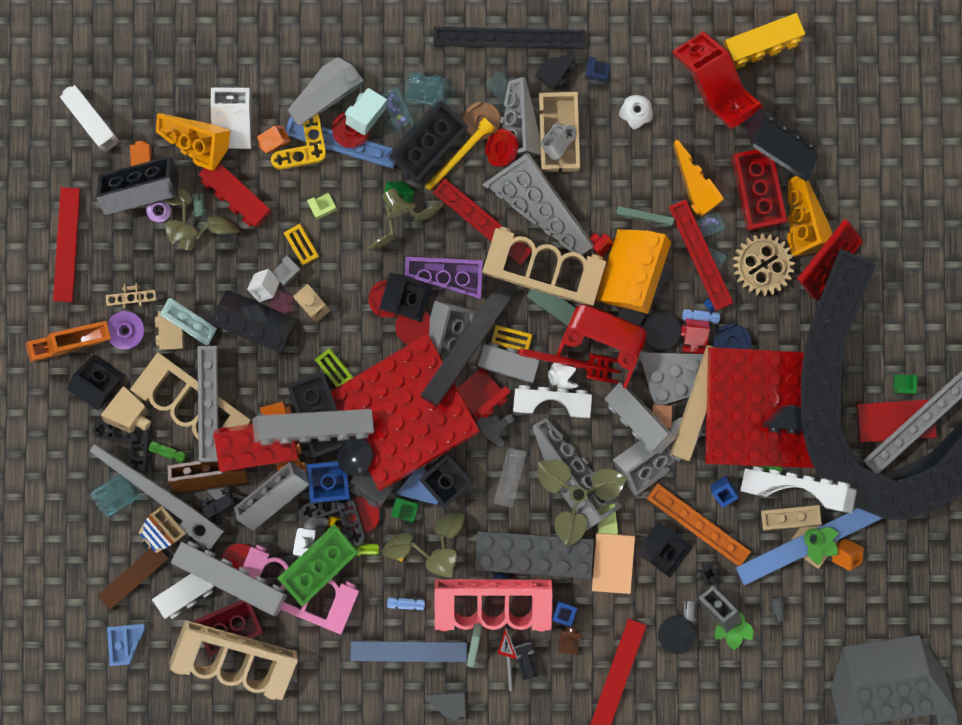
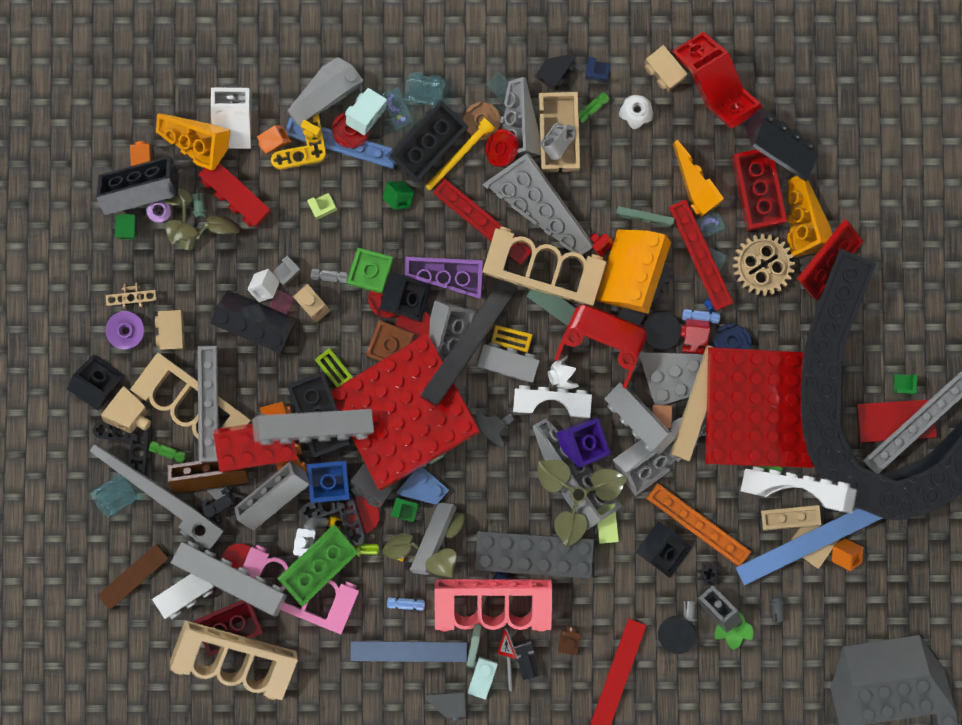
(66, 245): red tile -> none
(67, 341): orange slope -> none
(89, 118): white slope -> none
(123, 643): medium blue wing -> none
(125, 227): none -> green panel
(160, 530): torso -> none
(188, 321): light aqua tile -> none
(309, 258): yellow tile -> none
(310, 130): none -> yellow plate
(326, 275): none -> light grey axle
(355, 456): black dish -> none
(370, 270): none -> bright green tile
(388, 340): none -> dark orange tile
(398, 208): olive plant -> none
(433, 537): none -> light grey tile
(447, 480): black slope -> none
(482, 394): red bracket -> none
(482, 677): none -> light aqua slope
(509, 38): black tile -> none
(510, 477): clear plate -> none
(564, 613): blue brick -> none
(584, 442): none -> dark purple slope
(589, 365): red piece -> none
(593, 106): none -> bright green axle
(613, 563): light nougat tile -> none
(665, 68): none -> tan brick
(724, 491): blue brick -> none
(764, 40): yellow brick -> none
(785, 418): black slope -> none
(822, 545): bright green plate -> none

